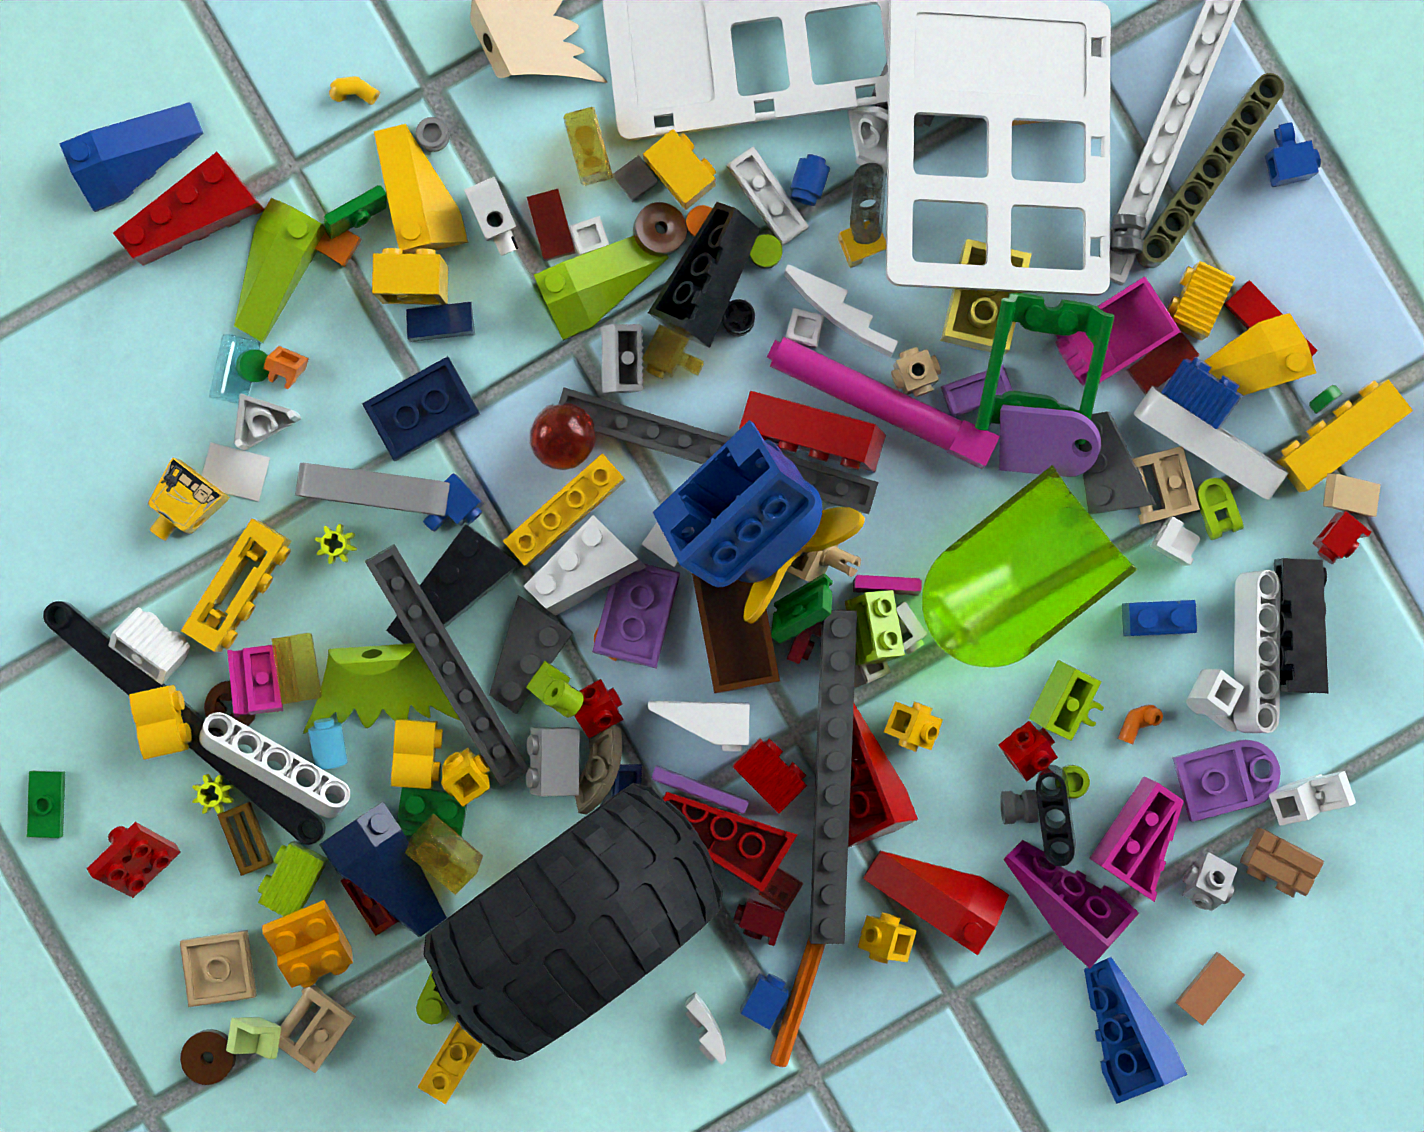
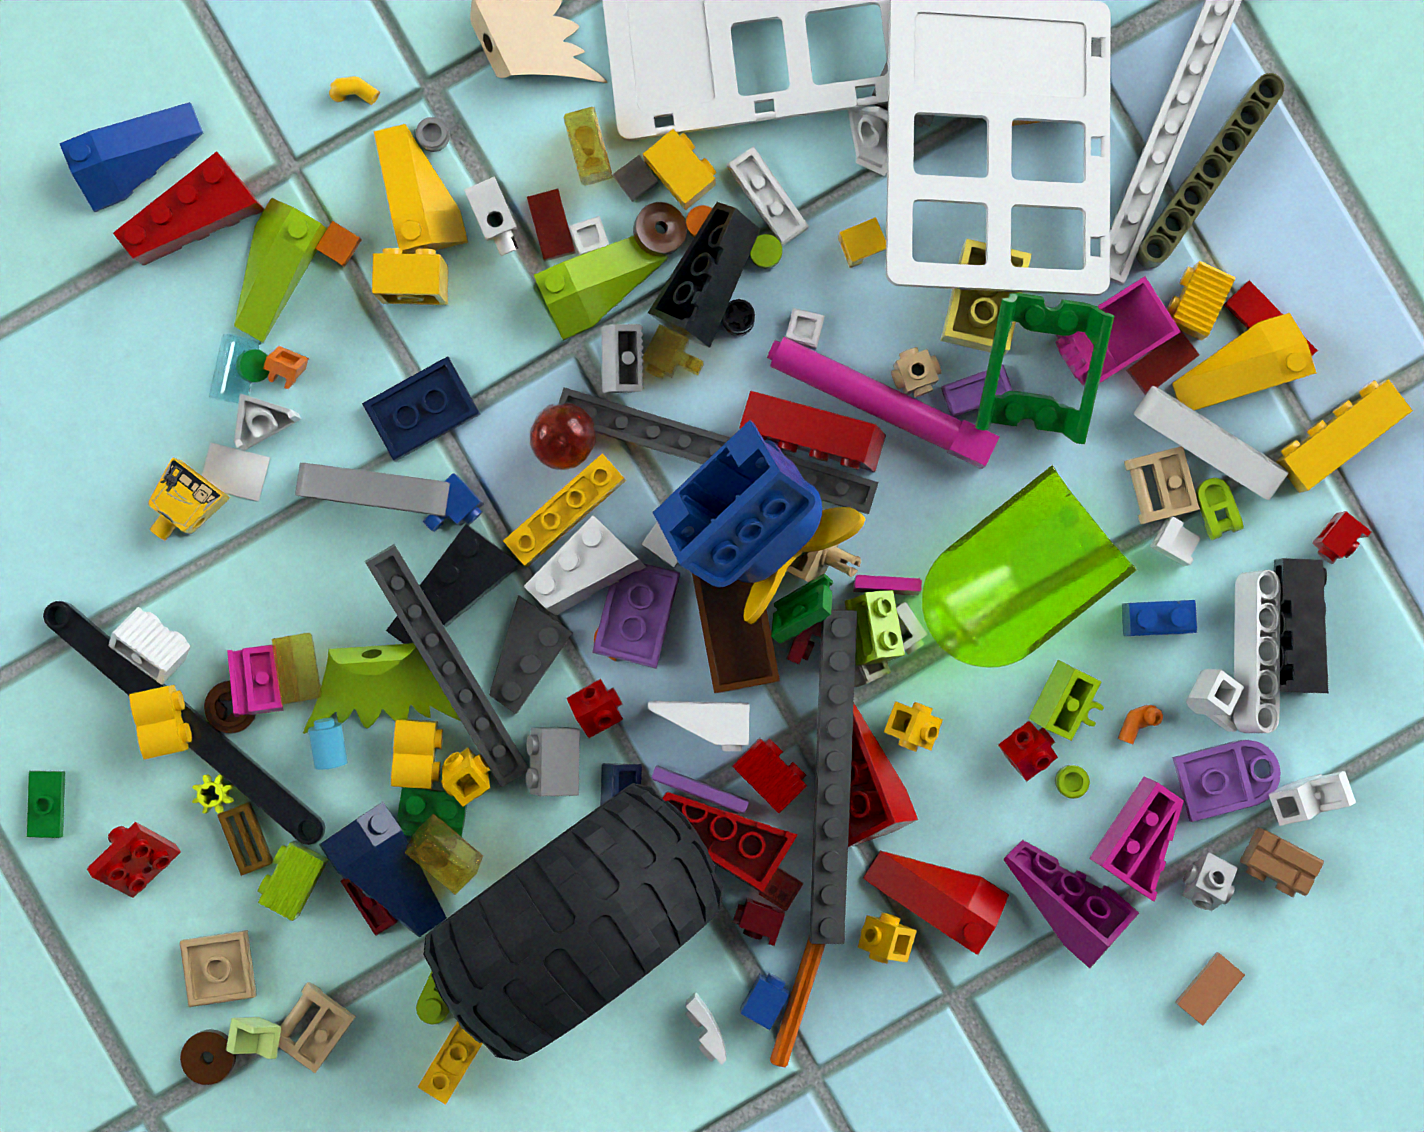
(242, 605): yellow brick -> none
(267, 750): white beam -> none
(308, 945): light orange plate -> none
(332, 535): neon yellow gear -> none
(355, 212): green plate -> none
(440, 321): dark blue slope -> none
(553, 689): lime leg -> none
(600, 769): dark tan tile -> none
(809, 180): blue brick -> none
(829, 301): white slope -> none
(872, 213): clear smoke beam -> none
(1019, 807): dark grey wheel -> none
(1045, 437): medium lavender tile -> none
(1055, 831): black beam -> none
(1113, 479): dark grey wing -> none
(1127, 233): dark grey wheel -> none
(1132, 1040): blue wedge -> none
(1202, 392): blue brick -> none
(1291, 160): blue brick -> none
(1325, 398): green tile -> none
(1351, 495): tan tile -> none

